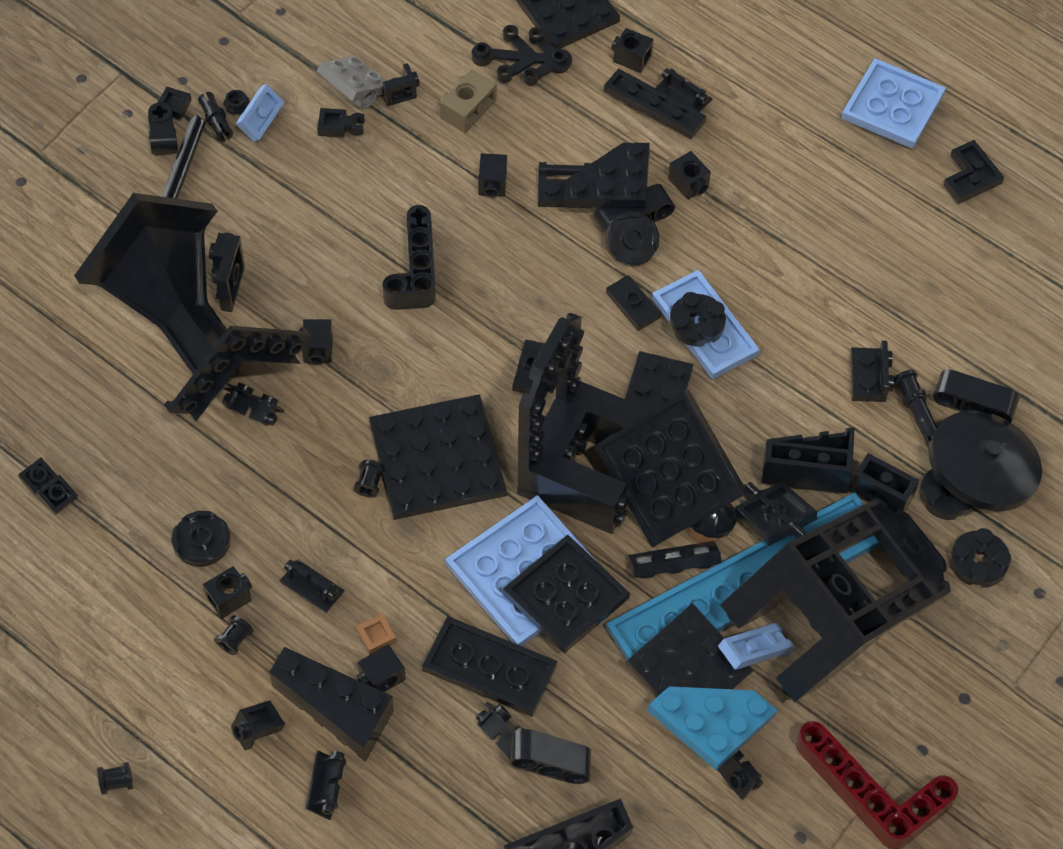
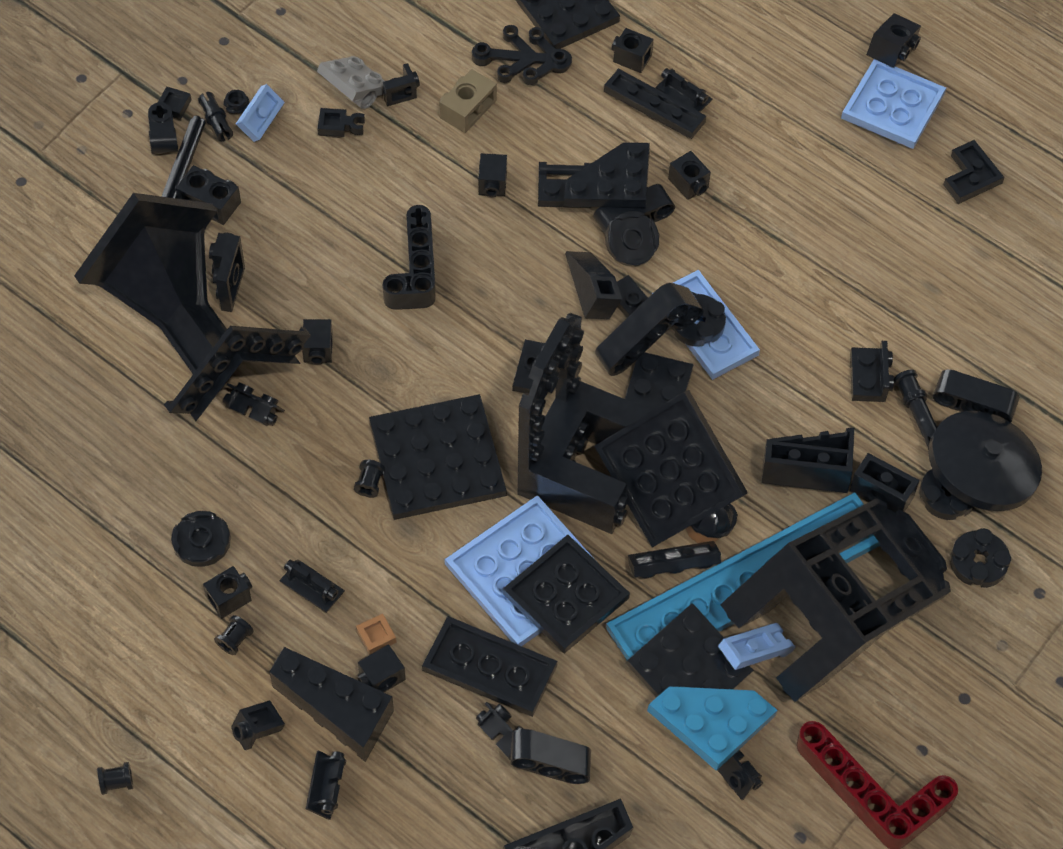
(47, 486): black slope -> none
(205, 187): none -> black brick
(594, 285): none -> black slope
(646, 325): none -> black beam
(775, 512): black plate -> none
(894, 40): none -> black brick

